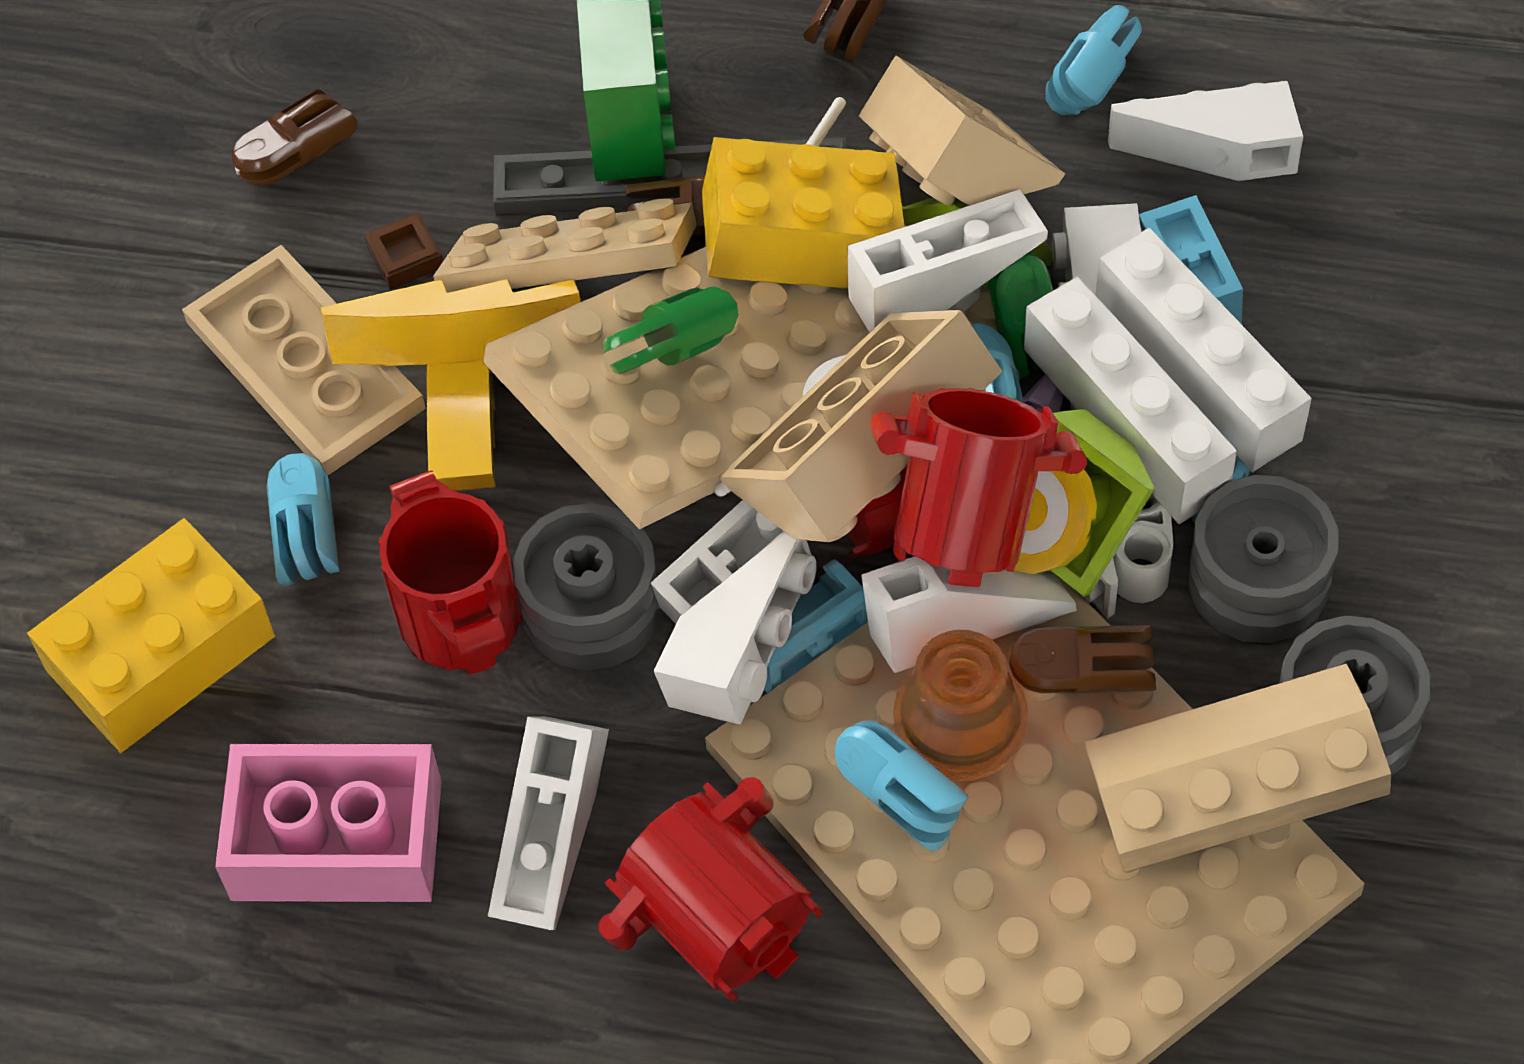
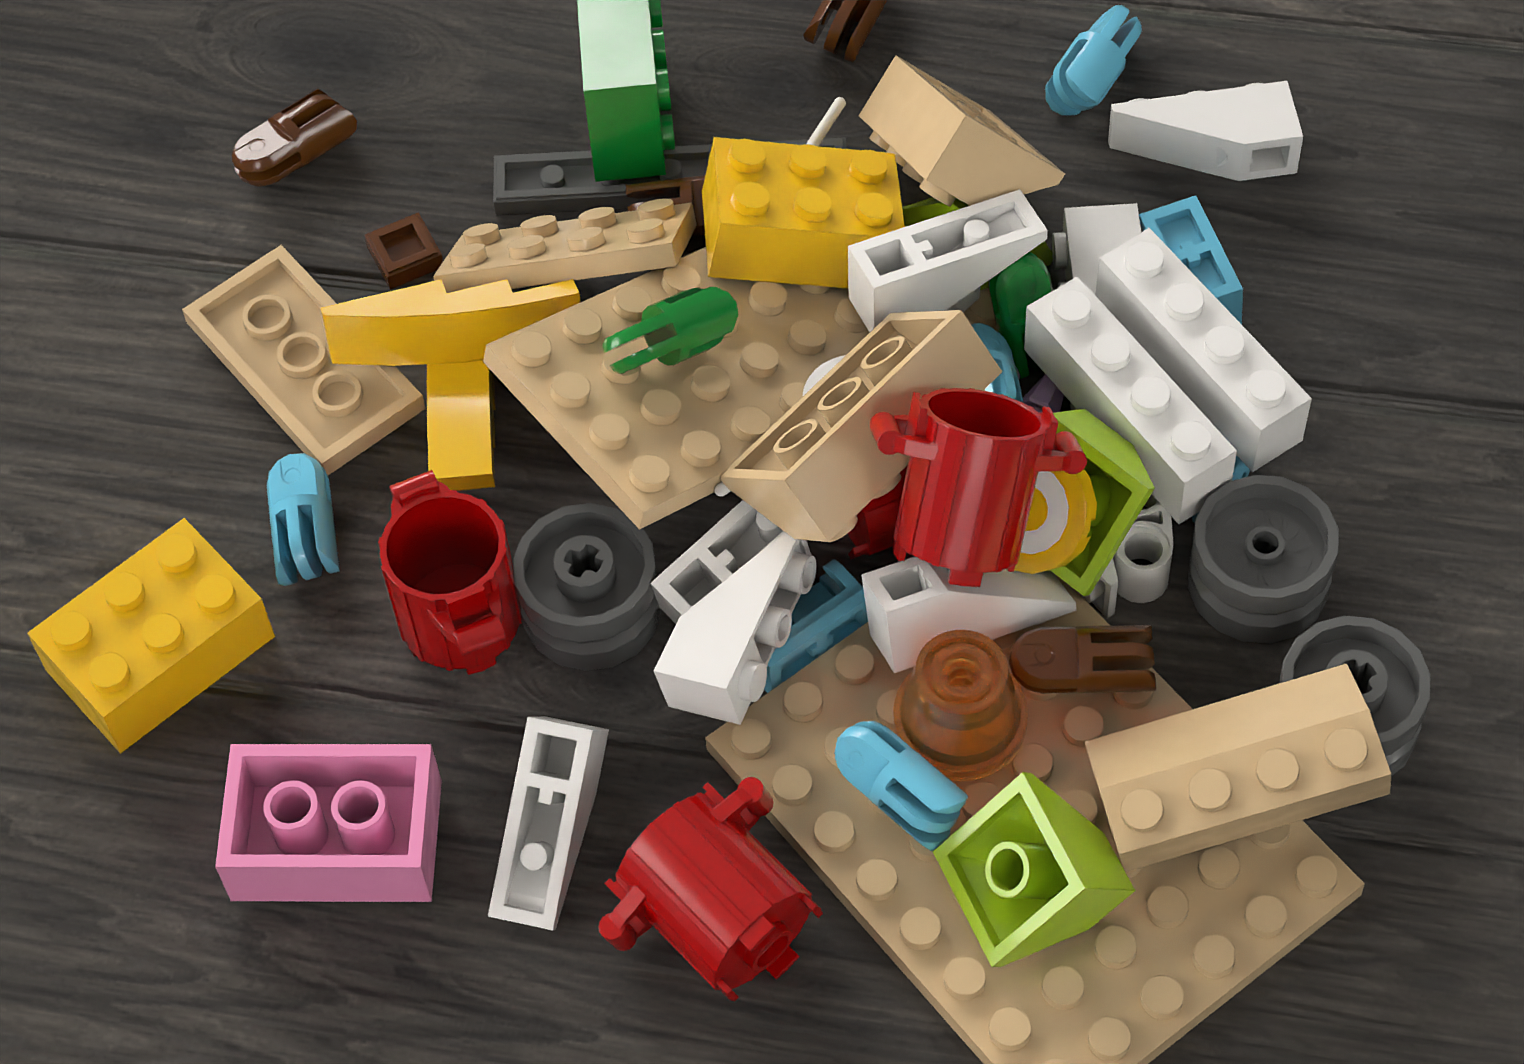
(1031, 871): none -> lime slope

